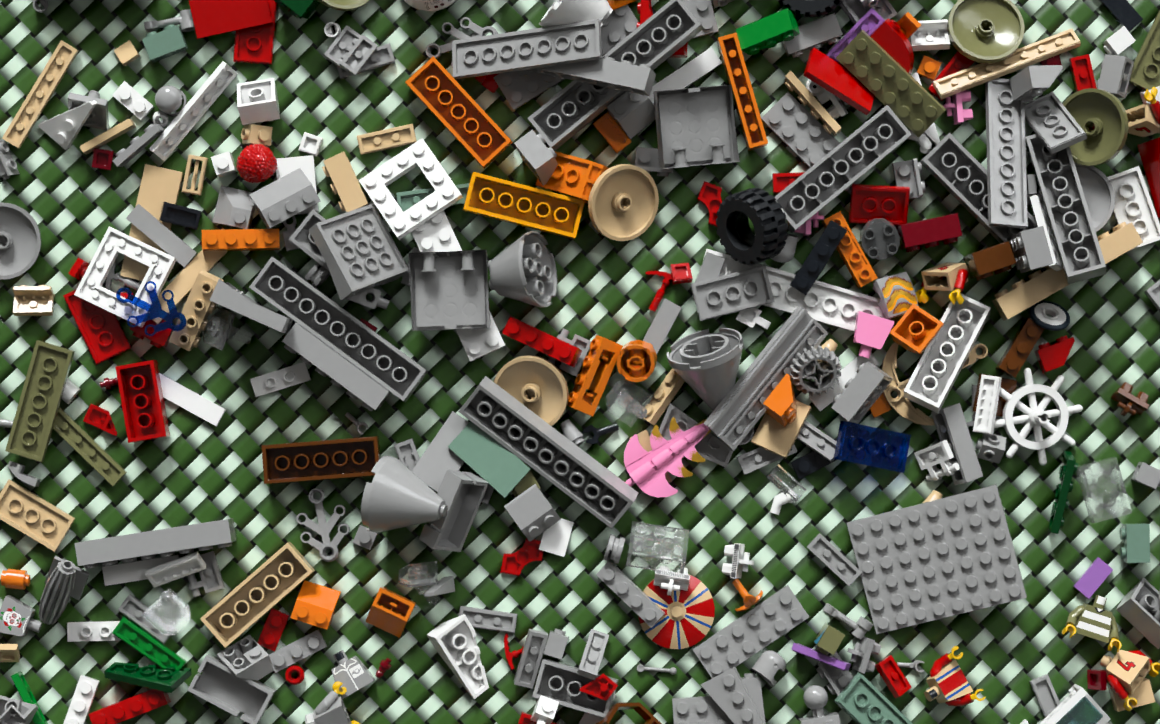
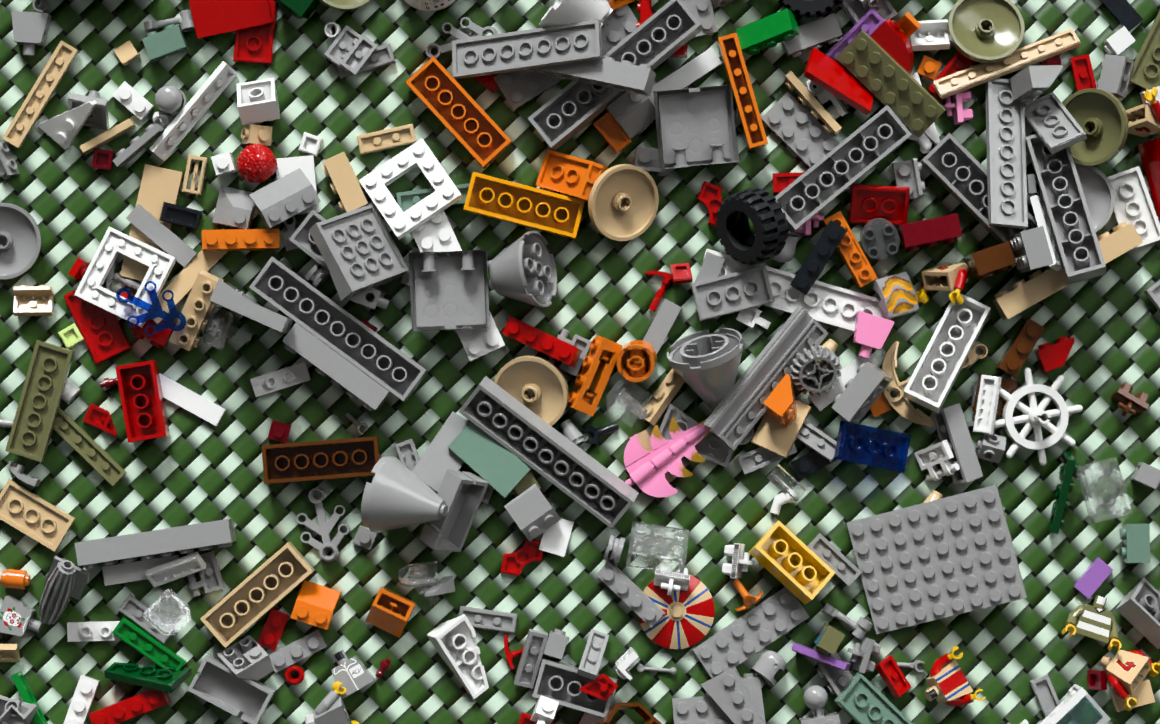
(30, 29): none -> light grey torso
(71, 336): none -> yellowish green tile
(279, 431): none -> dark red plate
(537, 156): light grey slope -> none
(626, 661): none -> white bracket
(791, 562): none -> yellow brick
(915, 329): orange slope -> none
(1056, 323): wheel -> none

